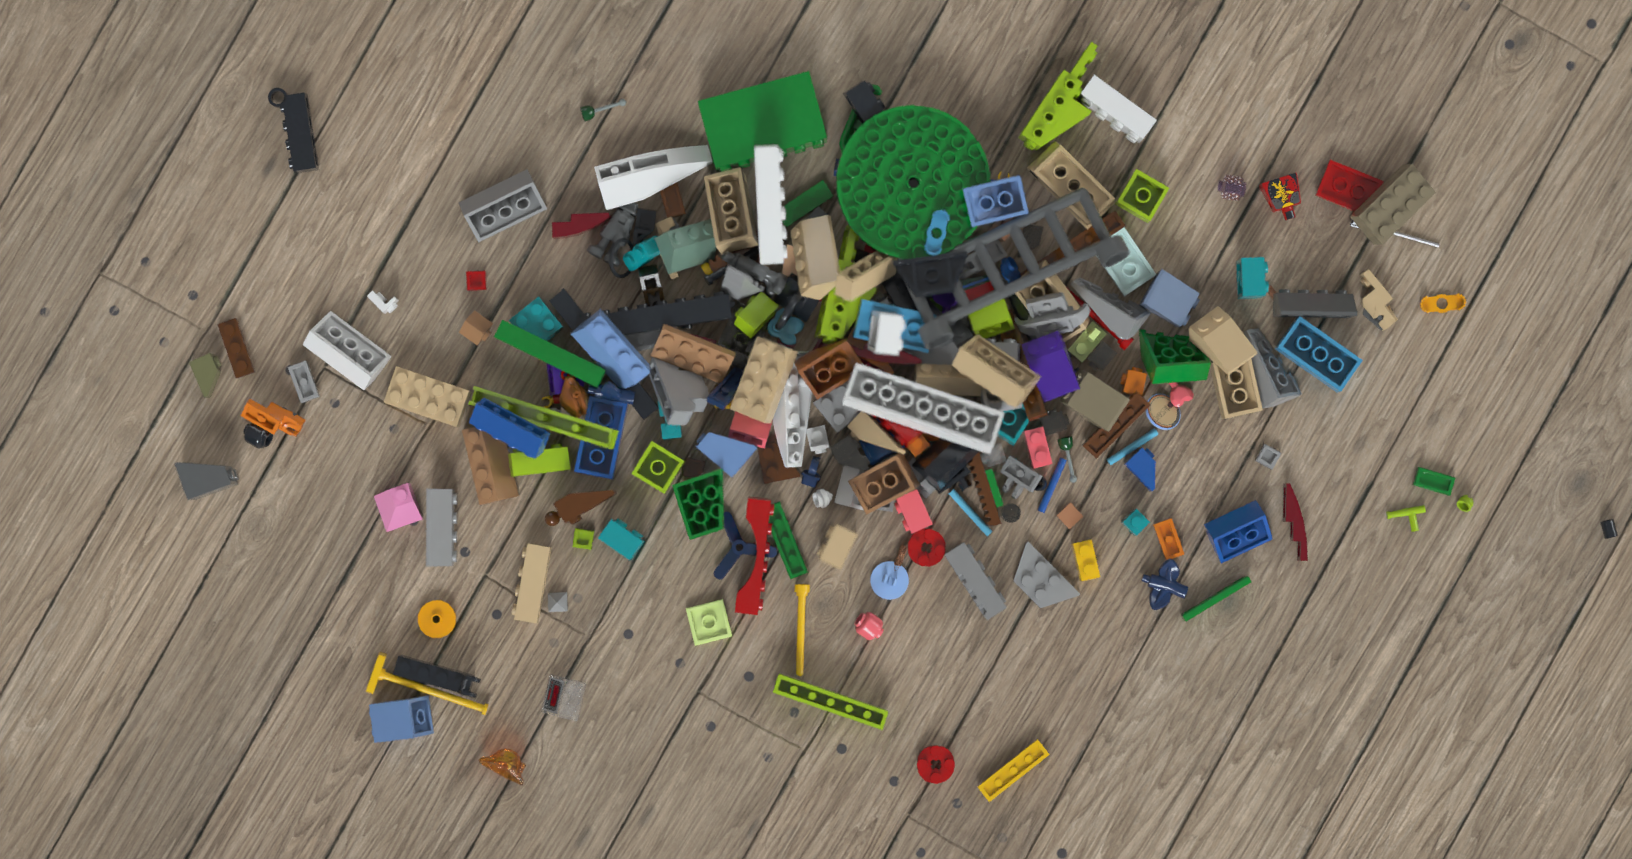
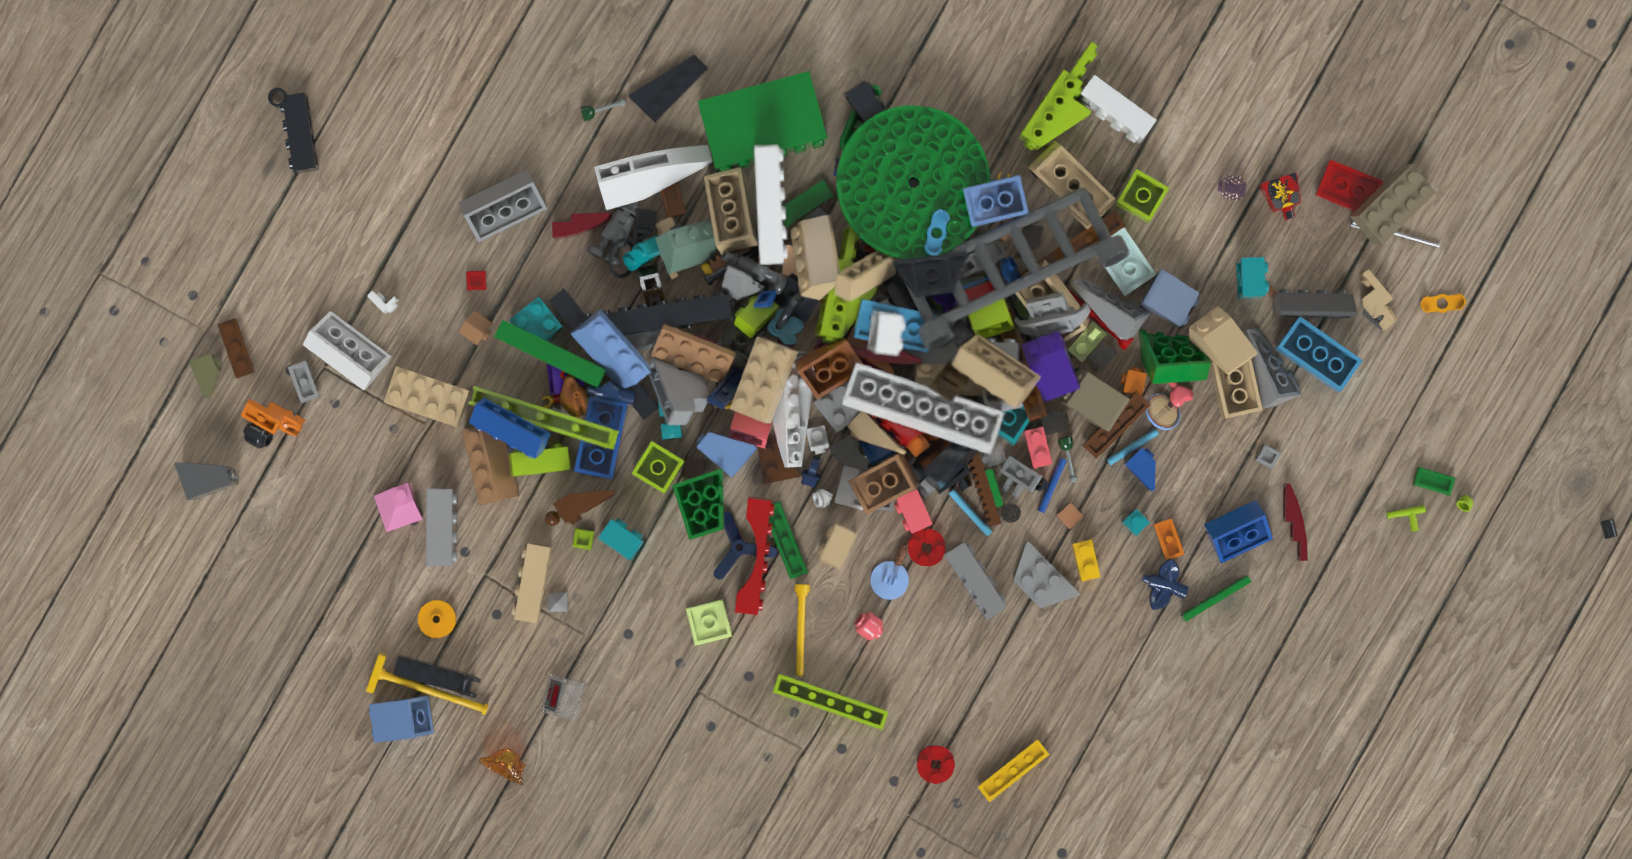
(664, 91): none -> black wing
(765, 299): none -> blue slope
(949, 382): none -> dark brown piece

